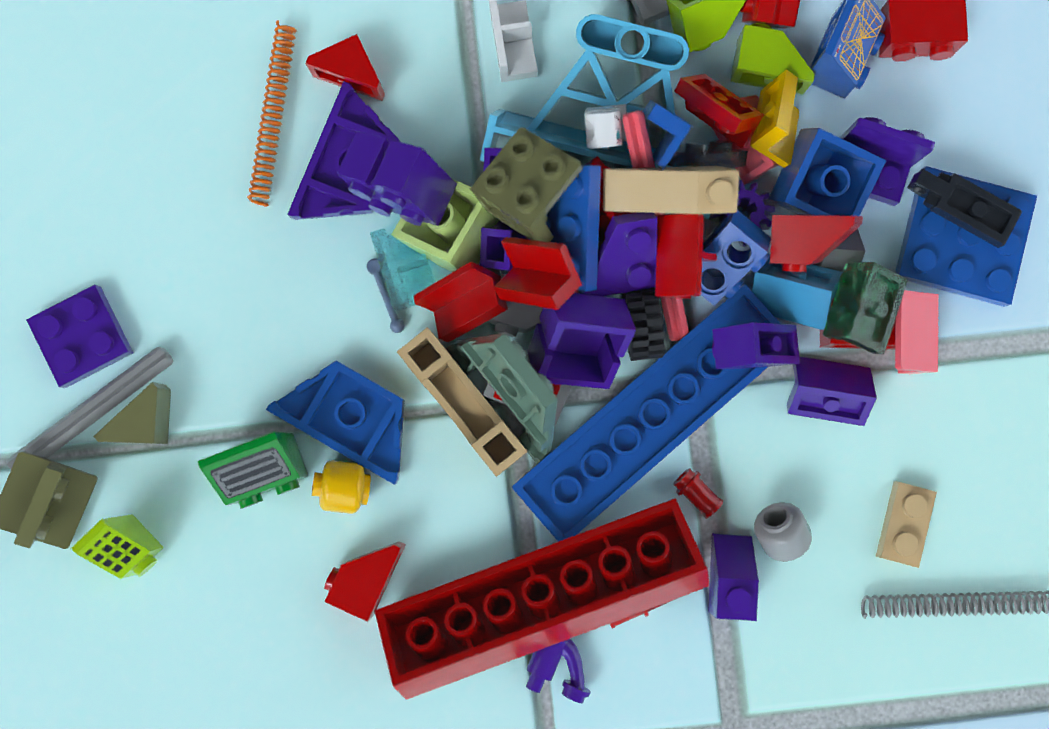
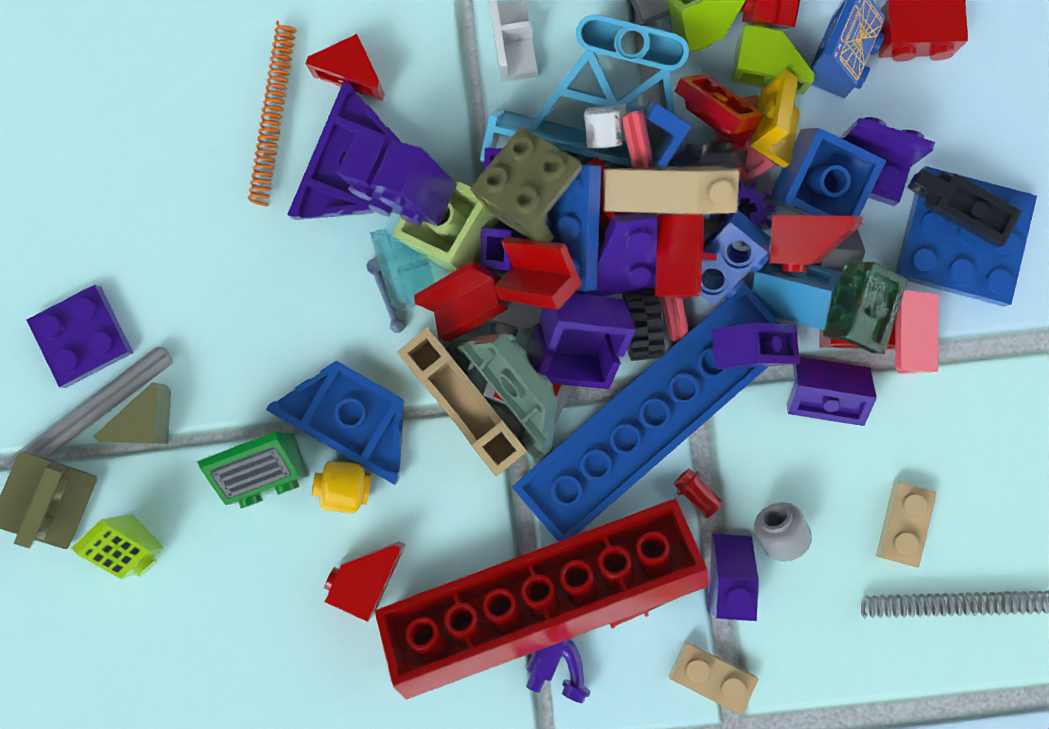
(713, 678): none -> tan plate

